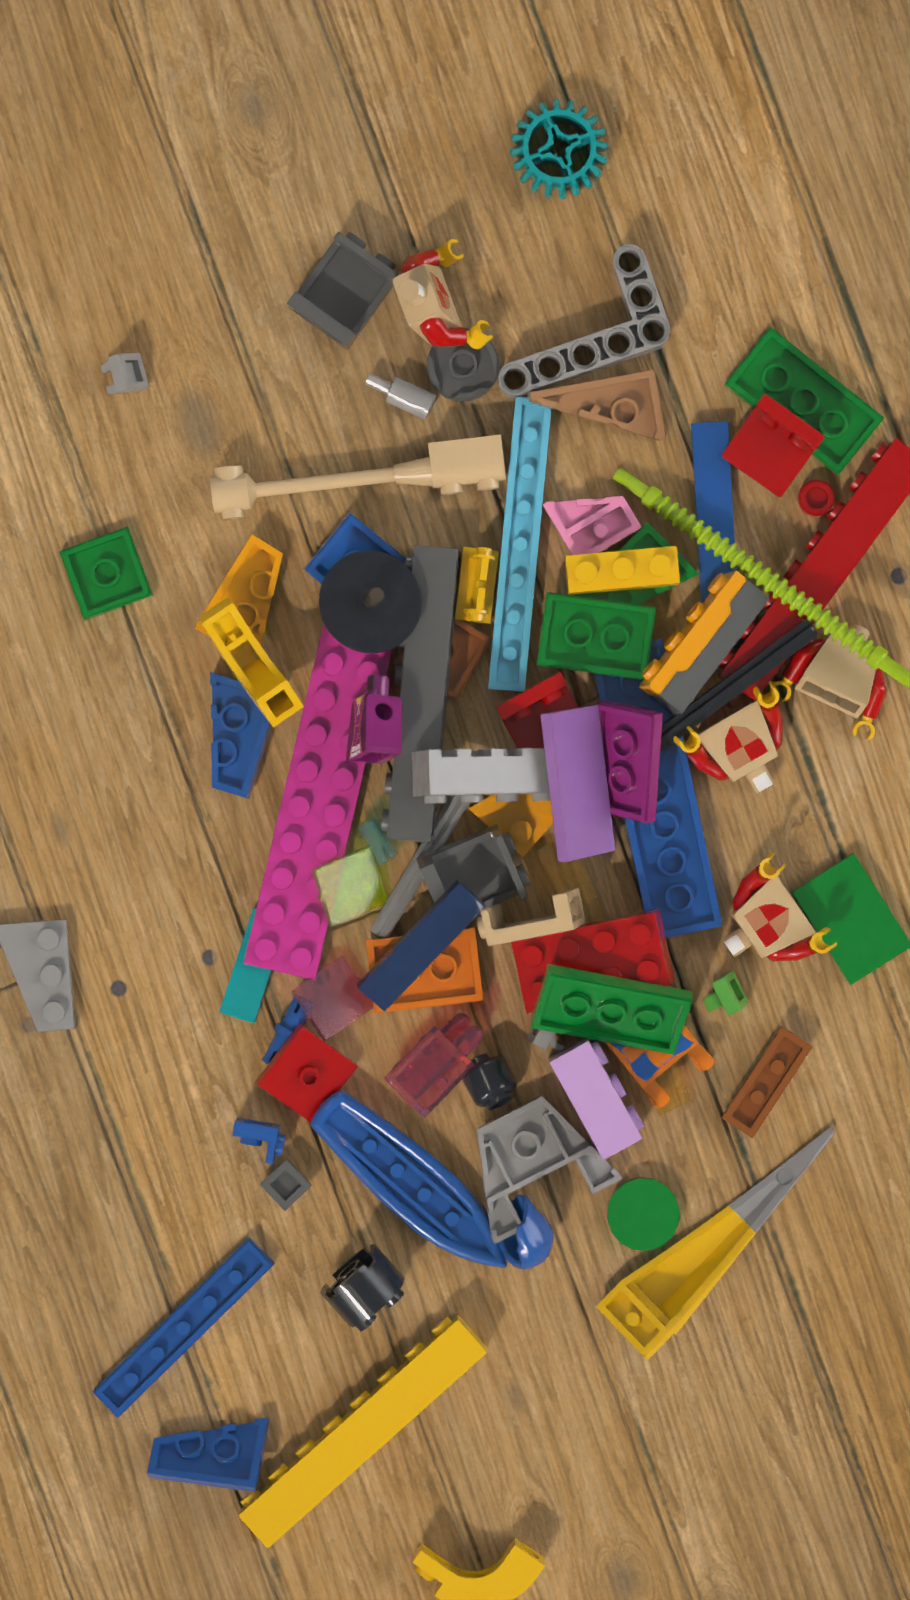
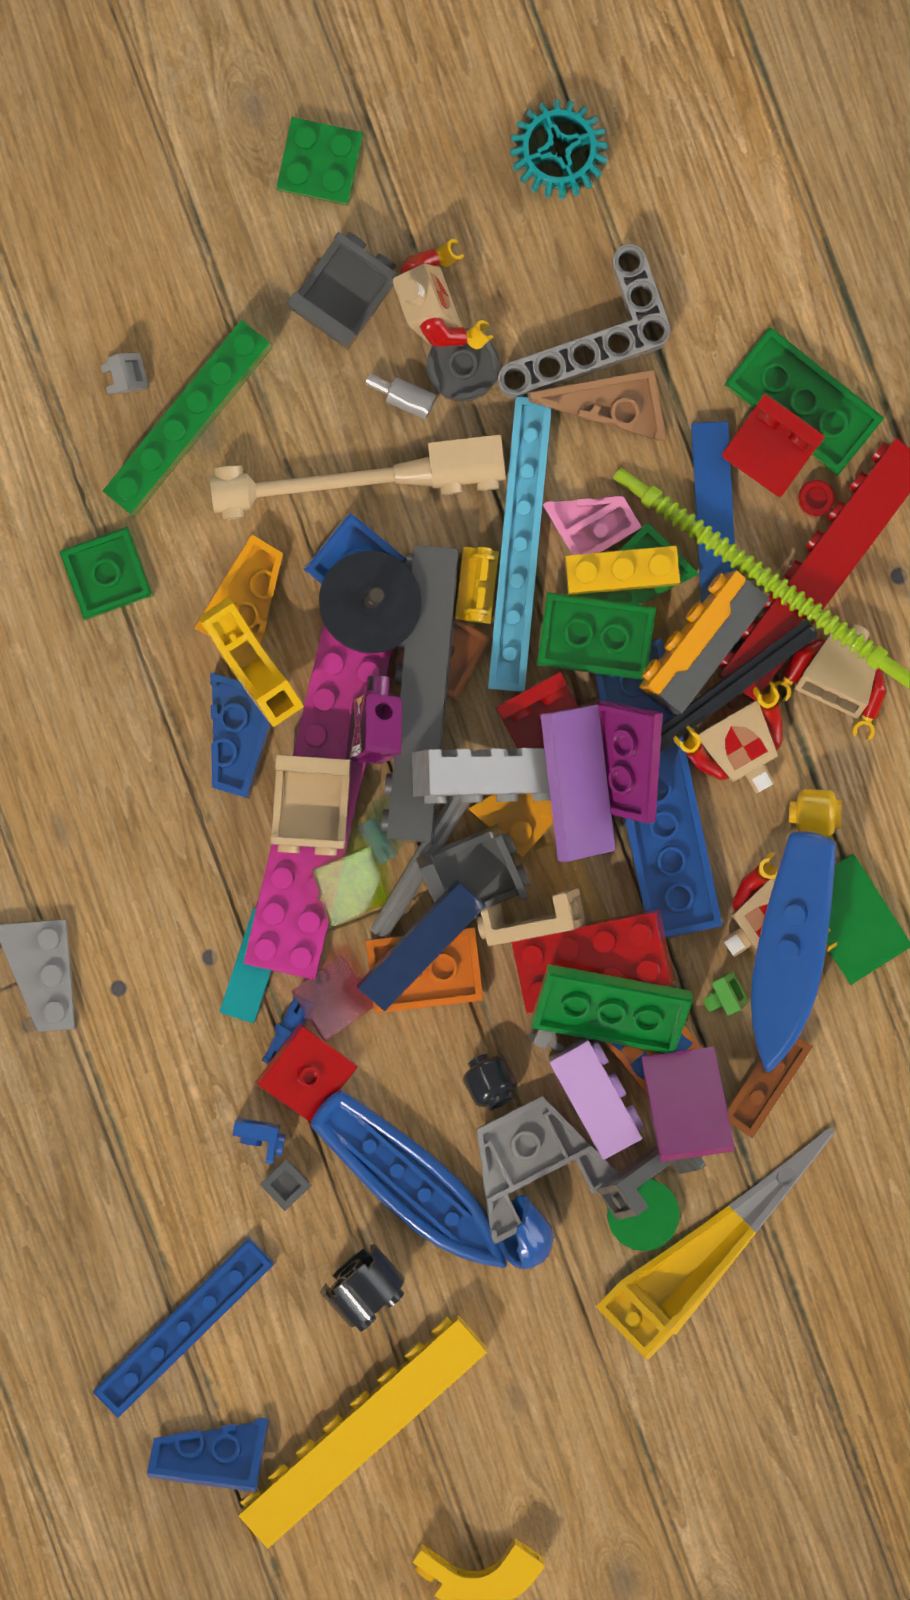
(188, 418): none -> green brick
(310, 804): none -> tan panel
(319, 161): none -> green plate
(435, 1064): clear pink hinge -> none
(621, 1190): none -> dark grey panel
(687, 1104): none -> magenta tile
(792, 945): none -> blue piece
(816, 812): none -> yellow head

